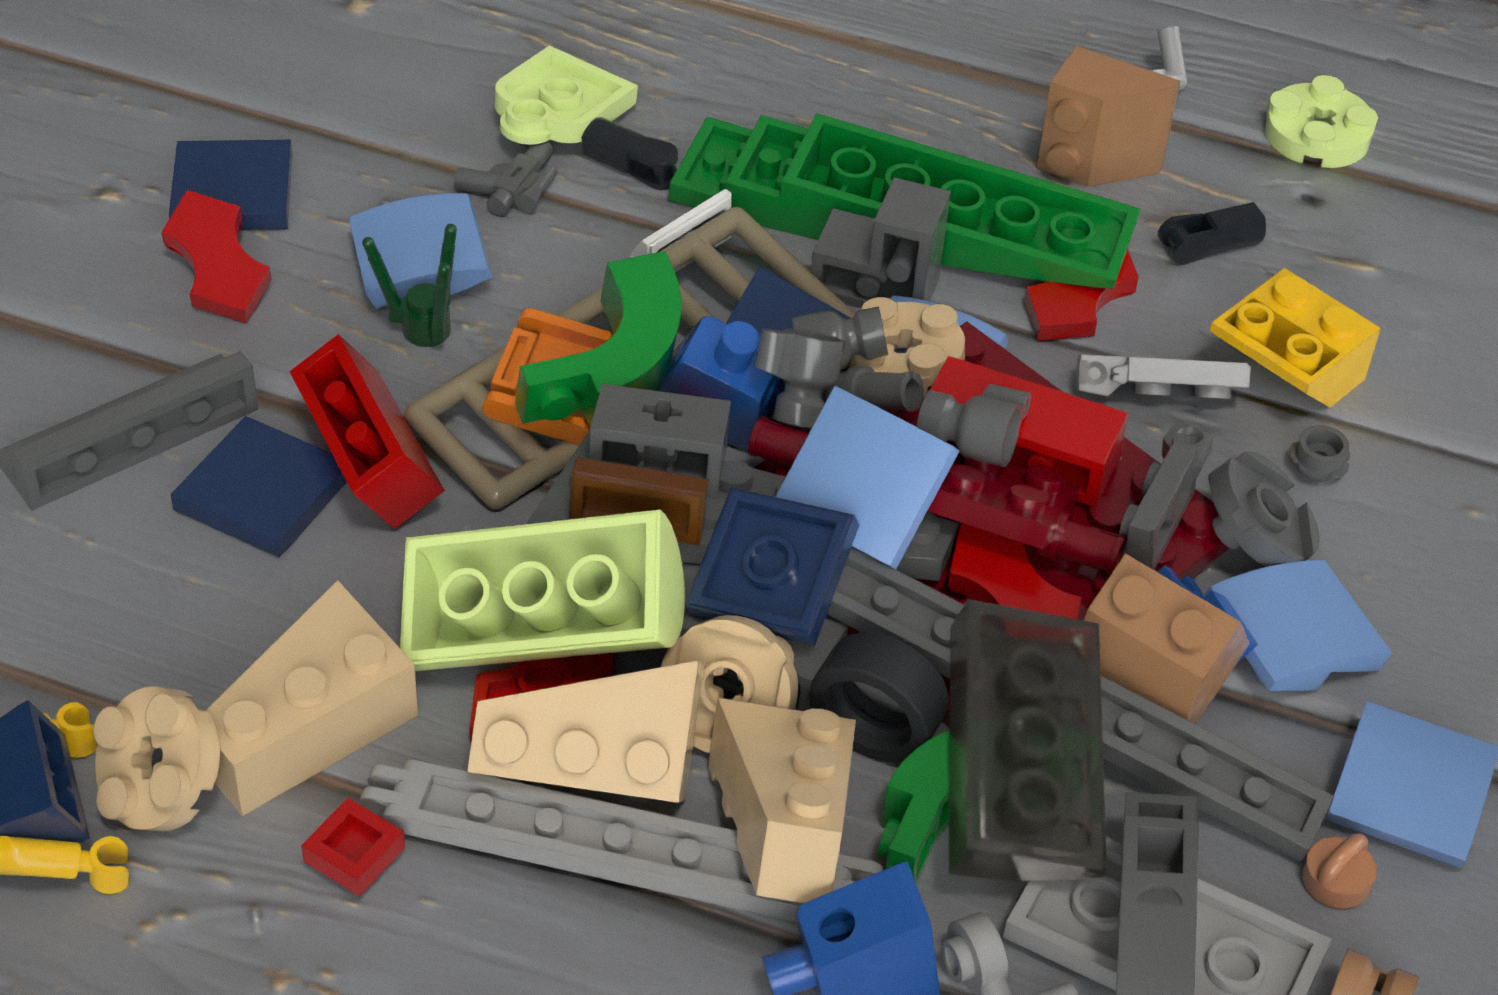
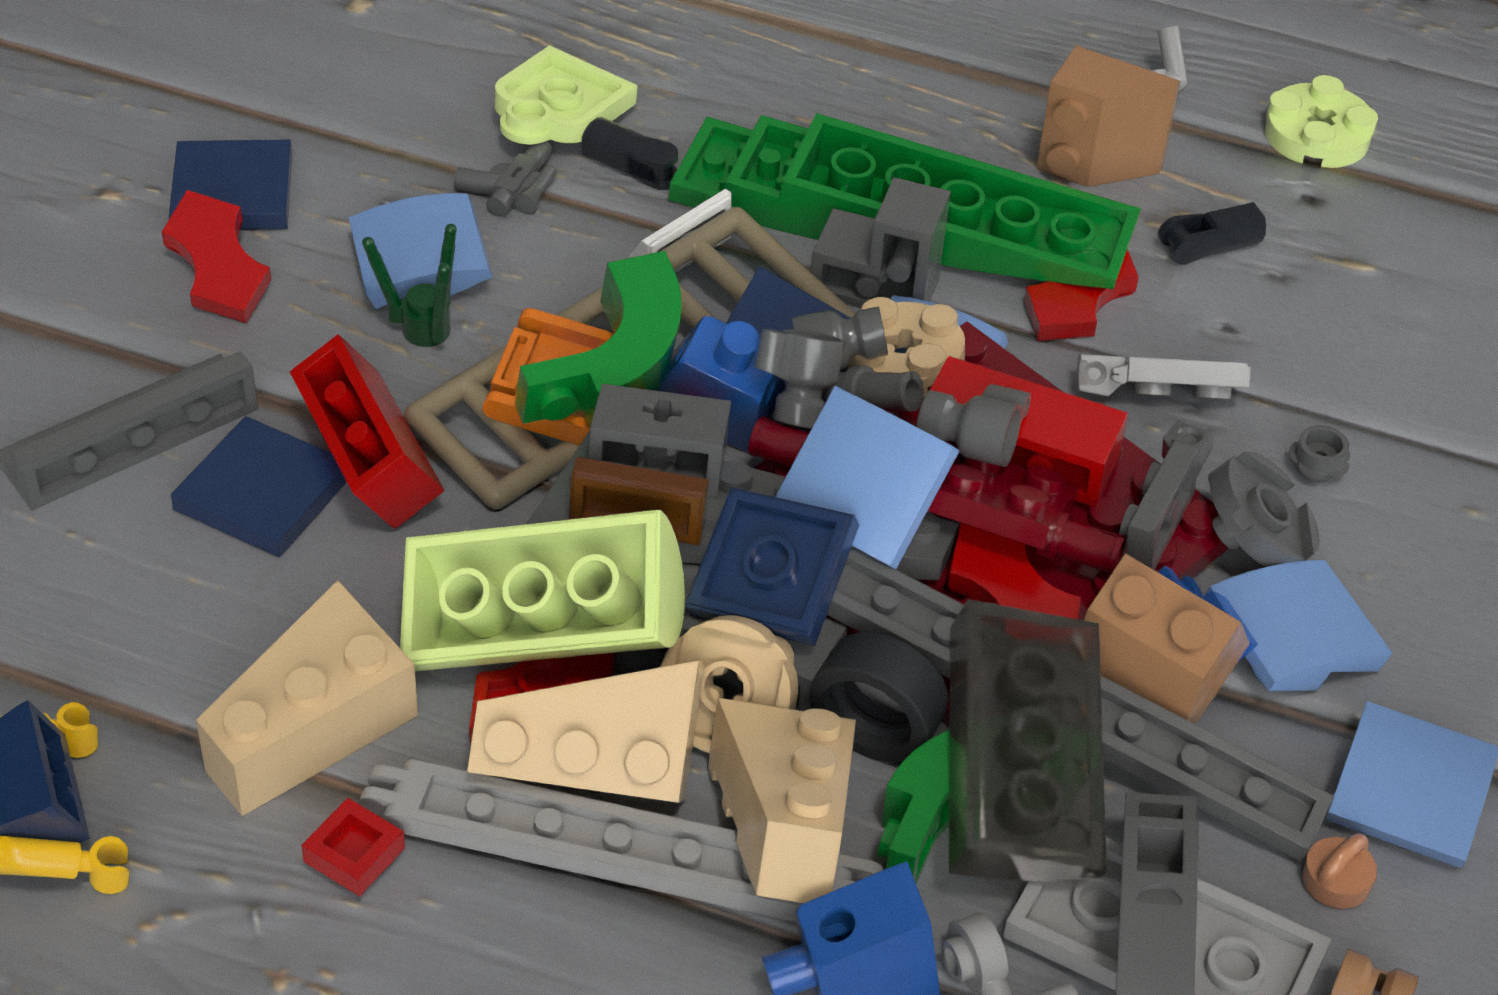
(124, 752): tan plate -> none
(1301, 336): yellow slope -> none

